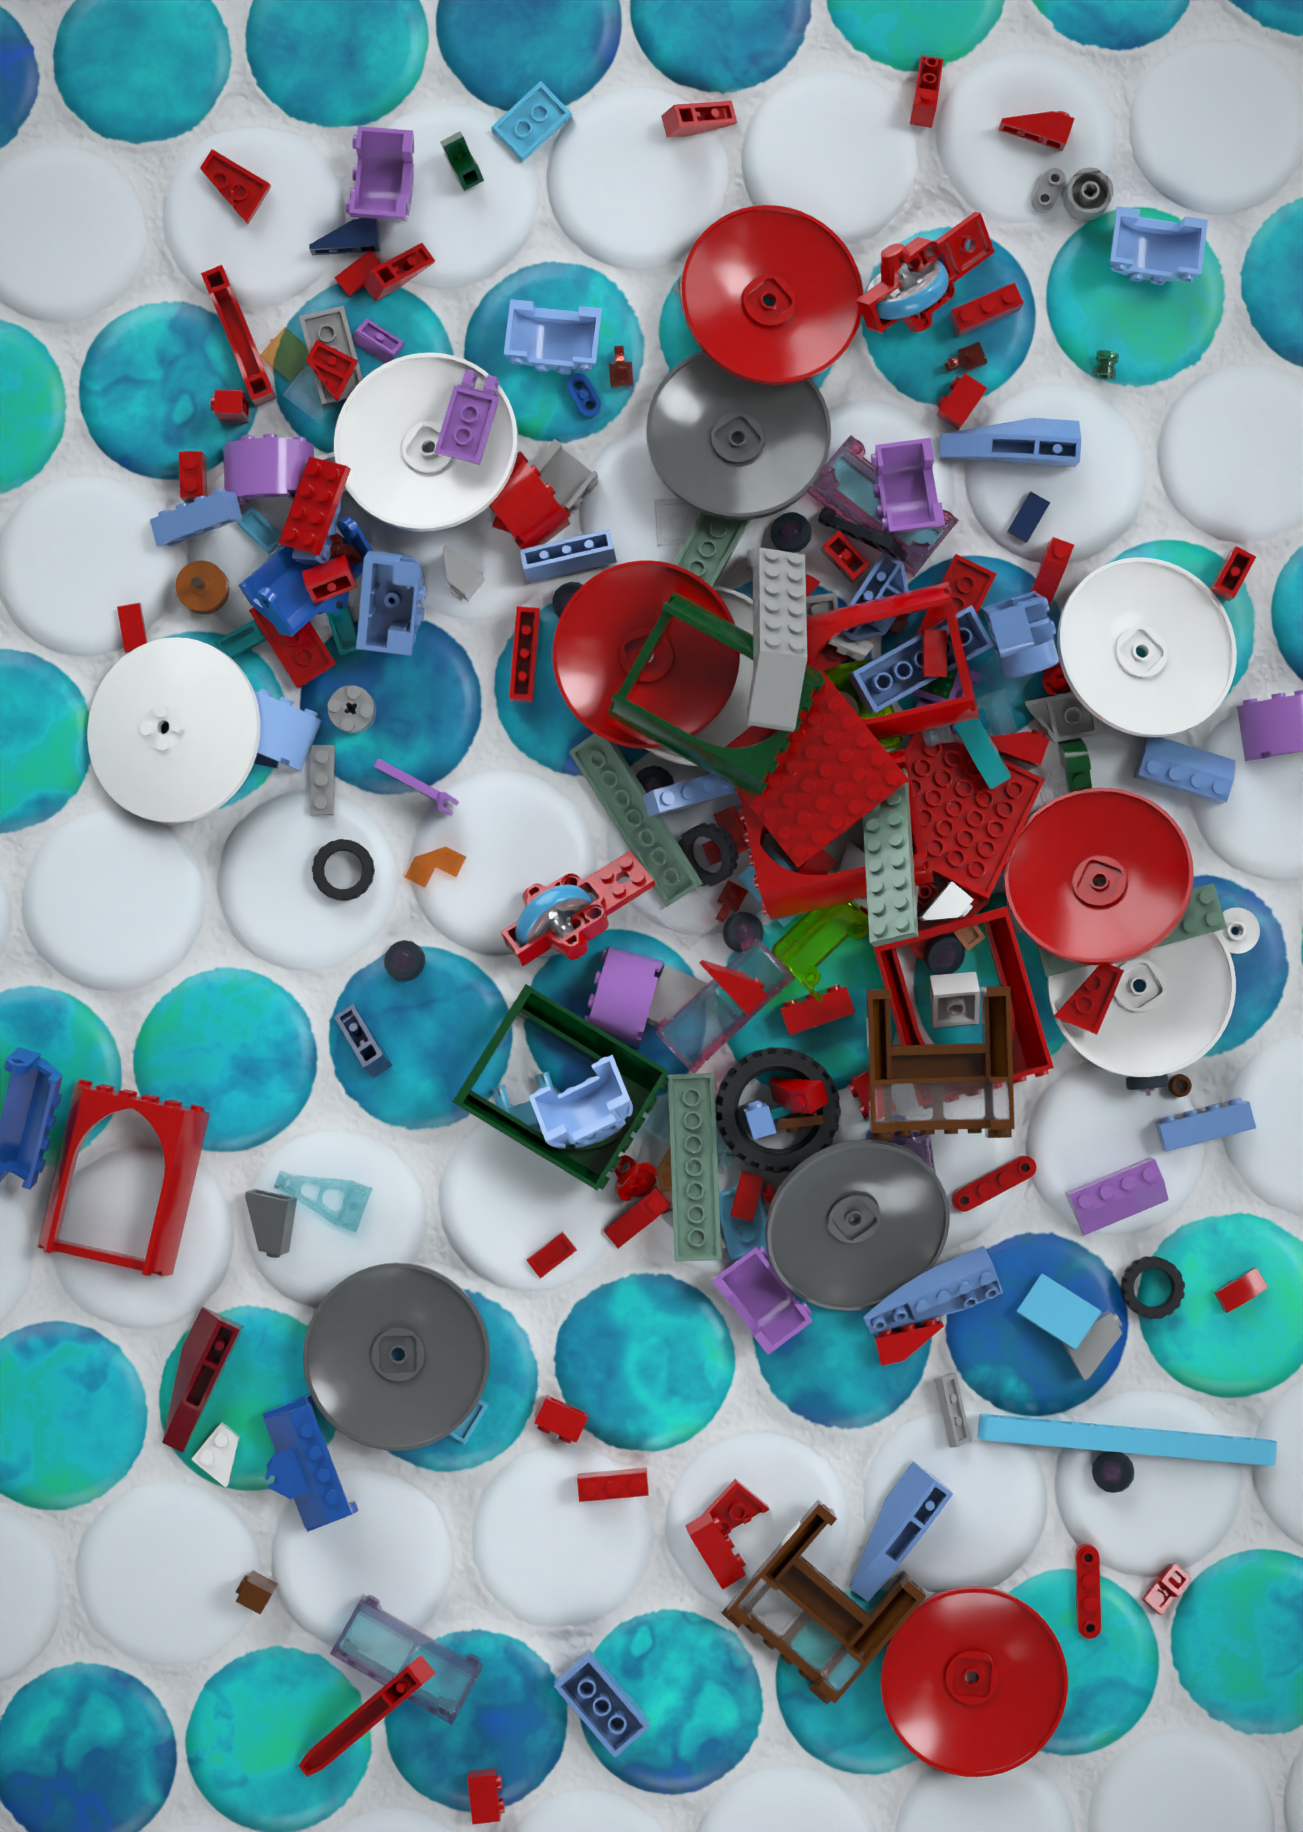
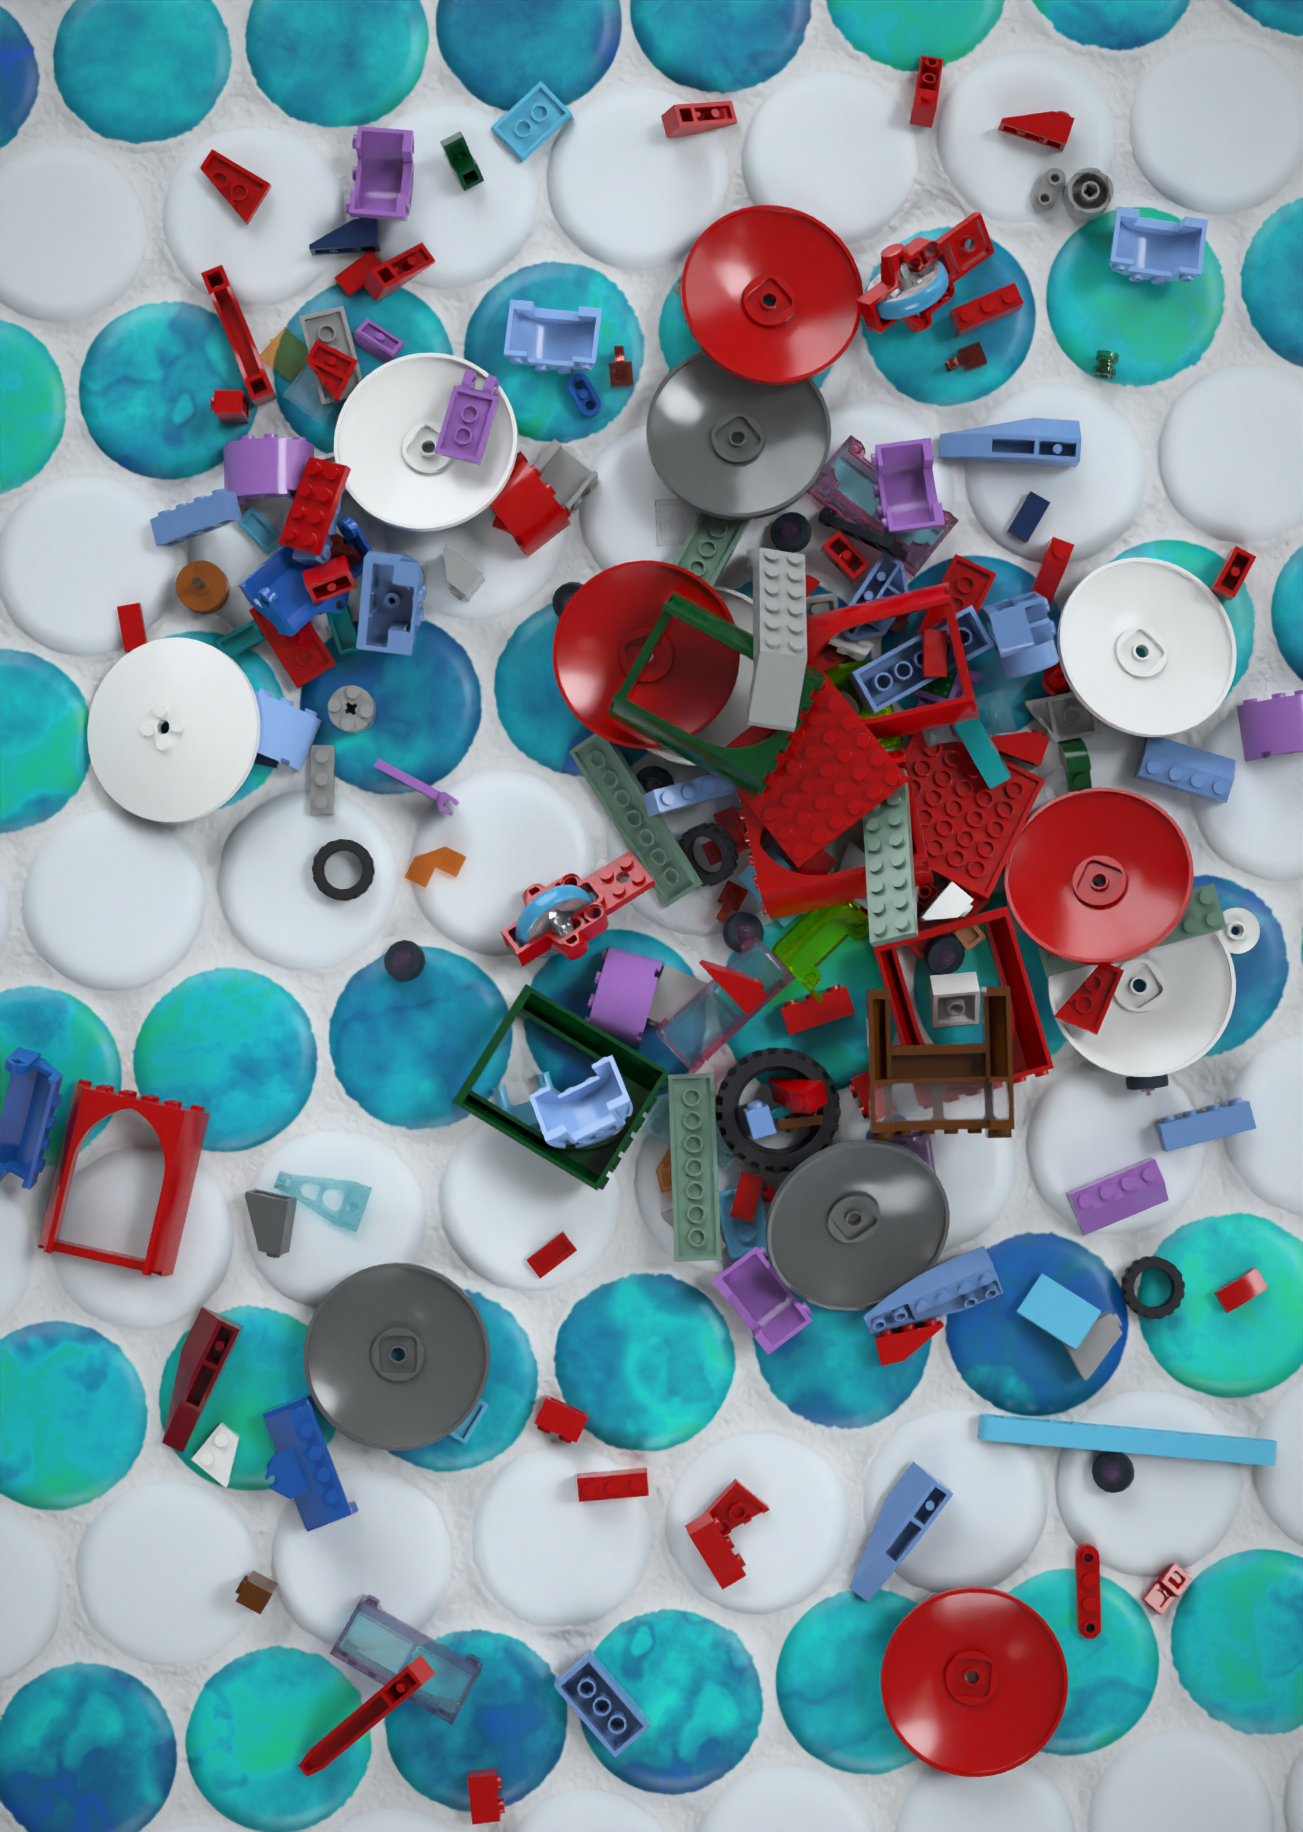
(192, 475): red brick -> none
(363, 1041): dark blue slope -> none
(524, 654): red brick -> none
(568, 556): medium blue brick -> none
(636, 1180): red tile -> none
(637, 1217): red slope -> none
(813, 1618): reddish brown piece -> none
(952, 1410): light grey plate -> none
(961, 401): red brick -> none
(993, 1183): red plate -> none
(1186, 1085): reddish brown plate -> none

